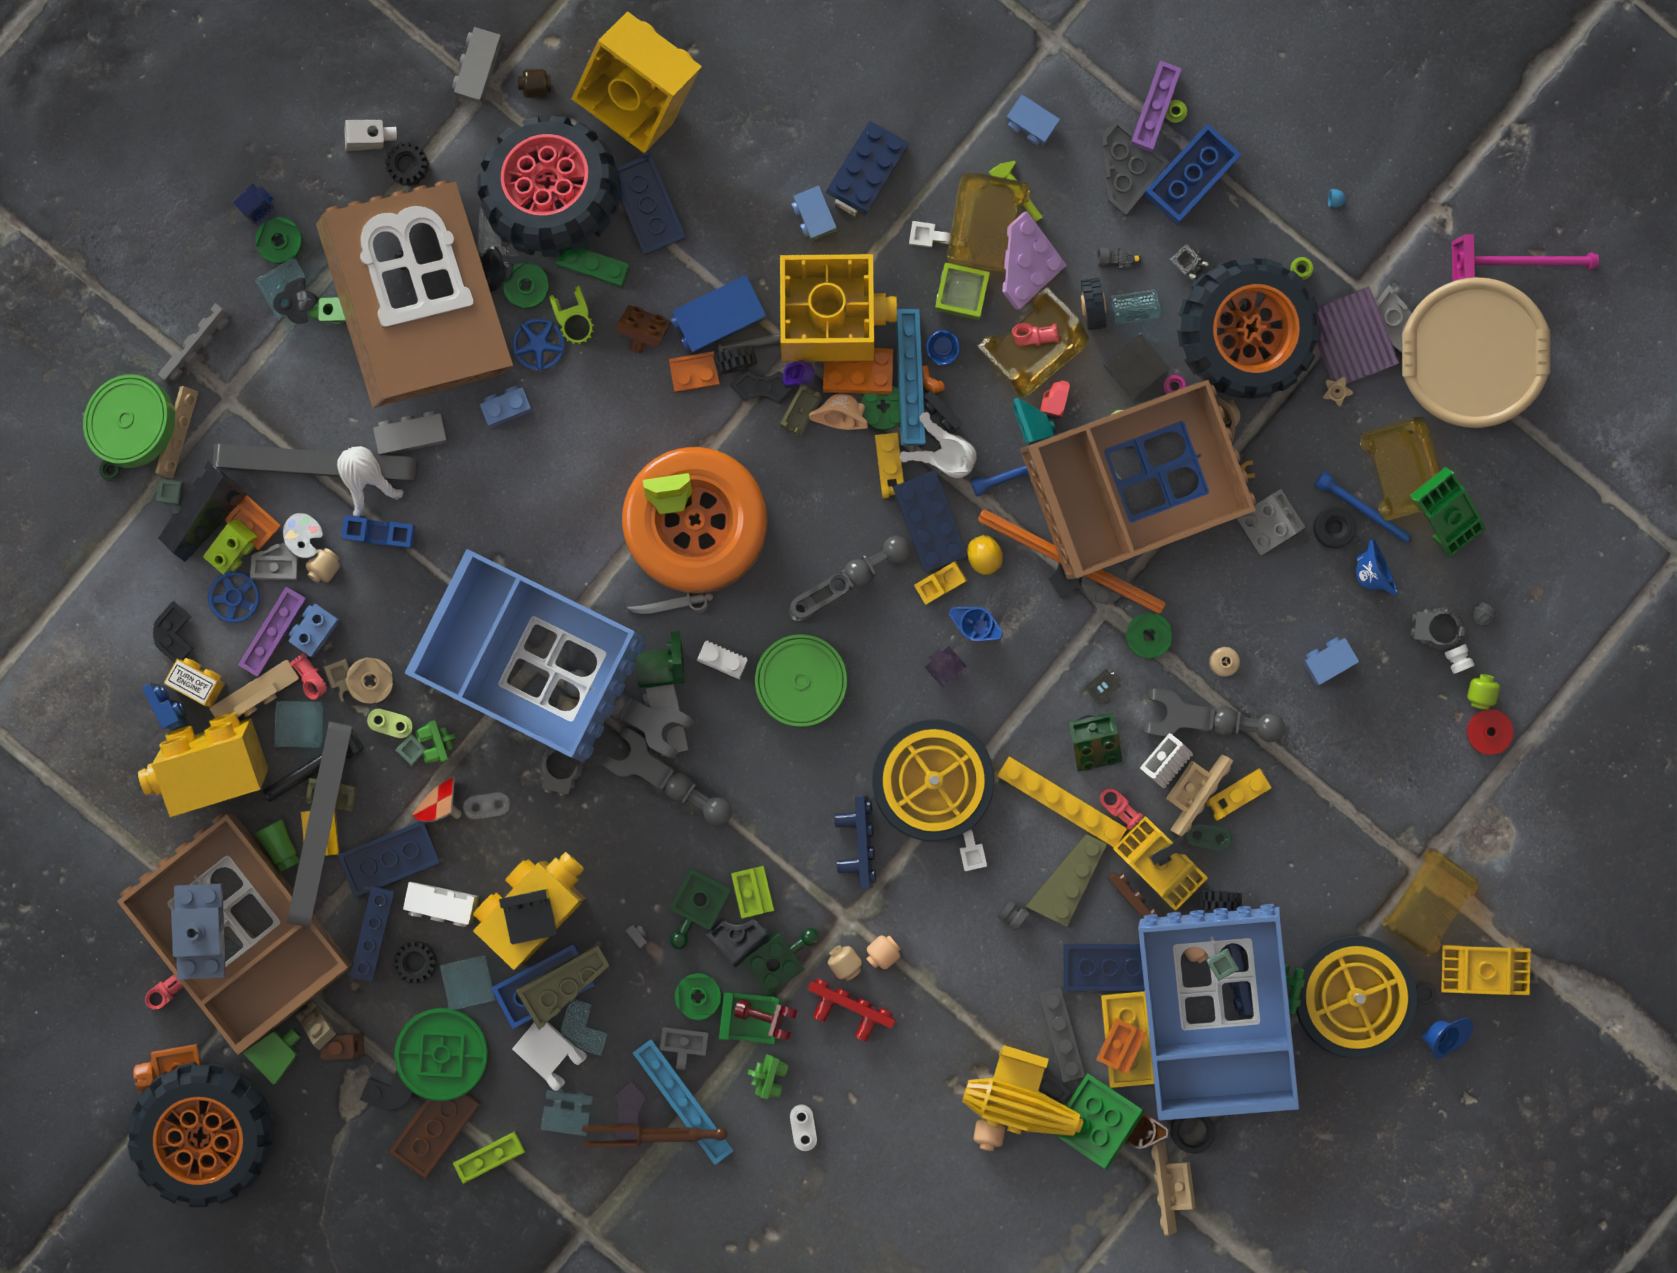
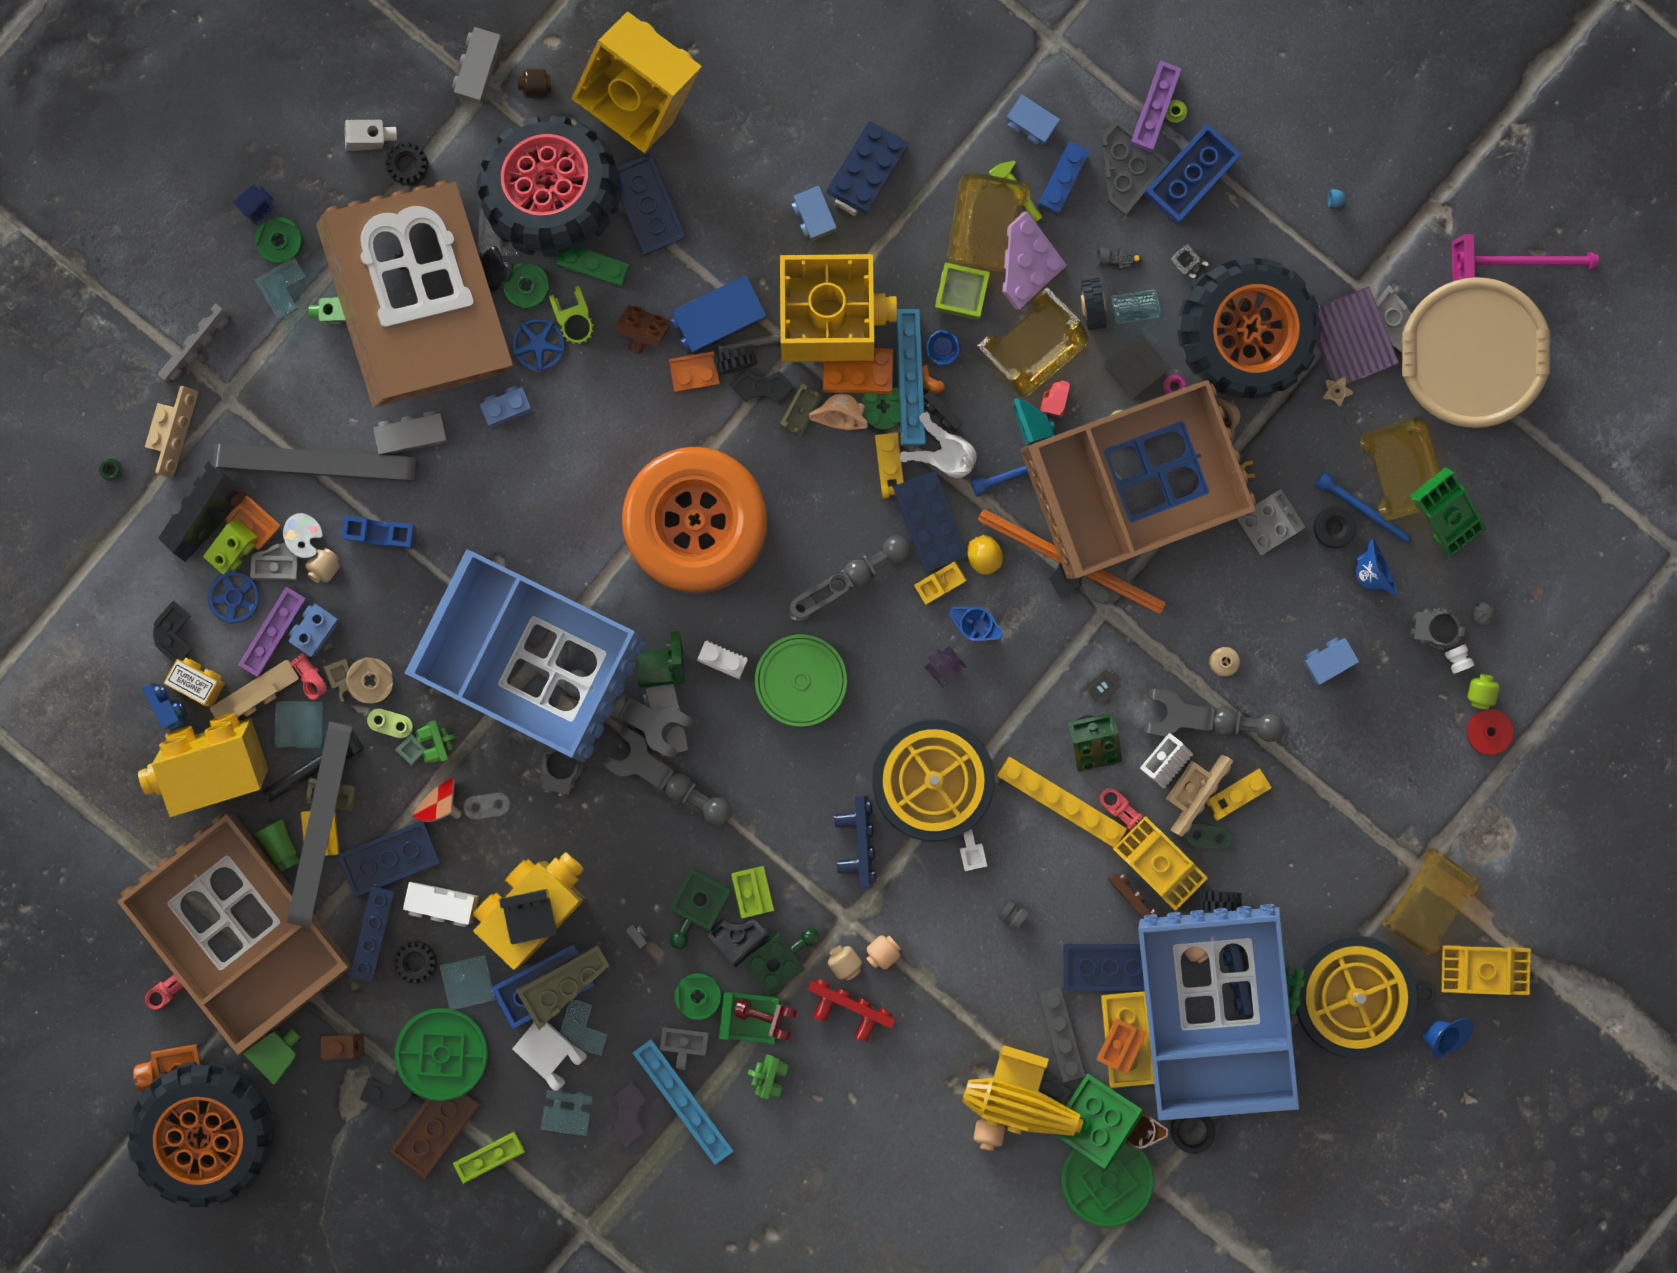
(129, 421): bright green brick -> none
(169, 491): sand green tile -> none
(198, 931): sand blue brick -> none
(298, 301): black plate -> none
(316, 1024): dark tan plate -> none
(359, 467): white hair -> none
(650, 1135): reddish brown piece -> none
(668, 493): lime slope -> none
(675, 603): light grey sword -> none
(798, 373): dark purple plate -> none
(804, 1127): white plate -> none
(924, 234): white plate -> none
(1035, 335): coral connector -> none
(1063, 178): none -> blue arch
(1066, 885): olive wing -> none
(1108, 1195): none -> green plate
(1148, 622): green plate -> none
(1163, 855): black plate -> none
(1174, 1187): tan bracket -> none
(1222, 964): sand green tile -> none
(1306, 263): lime plate -> none

